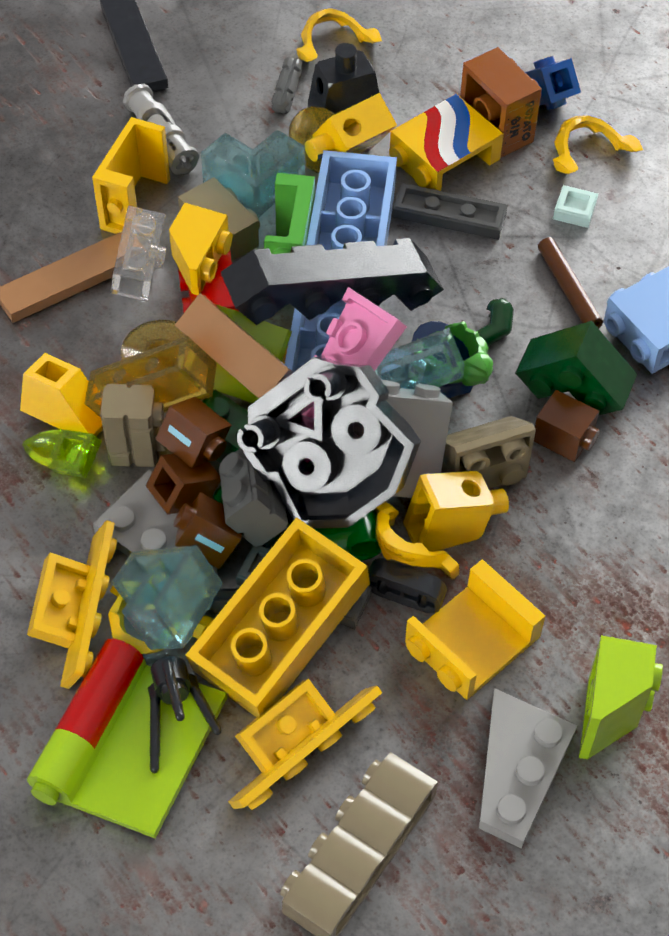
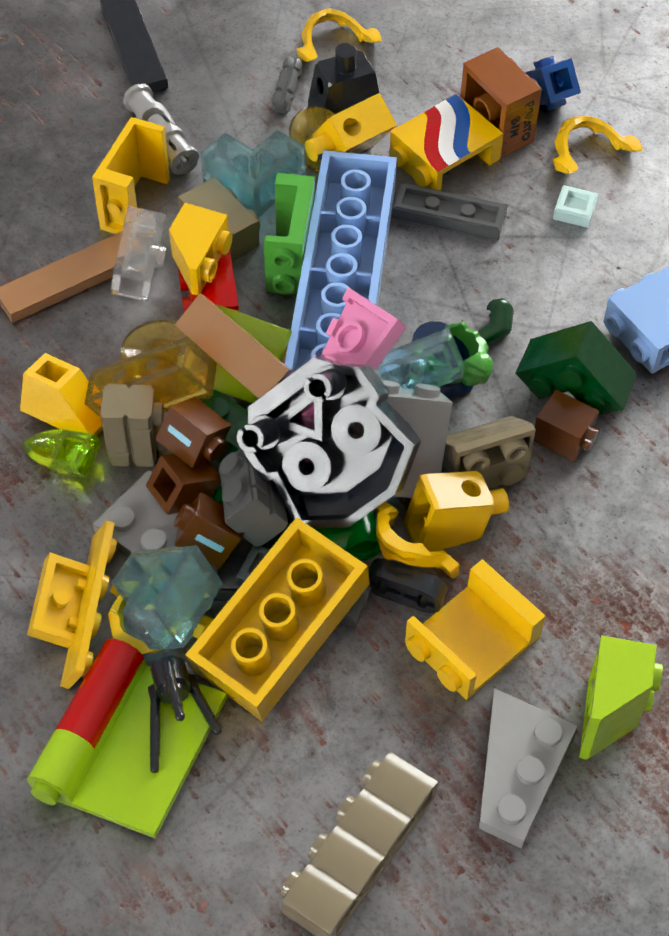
(290, 732): yellow bracket -> none
(318, 277): black brick -> none
(569, 282): reddish brown piece -> none

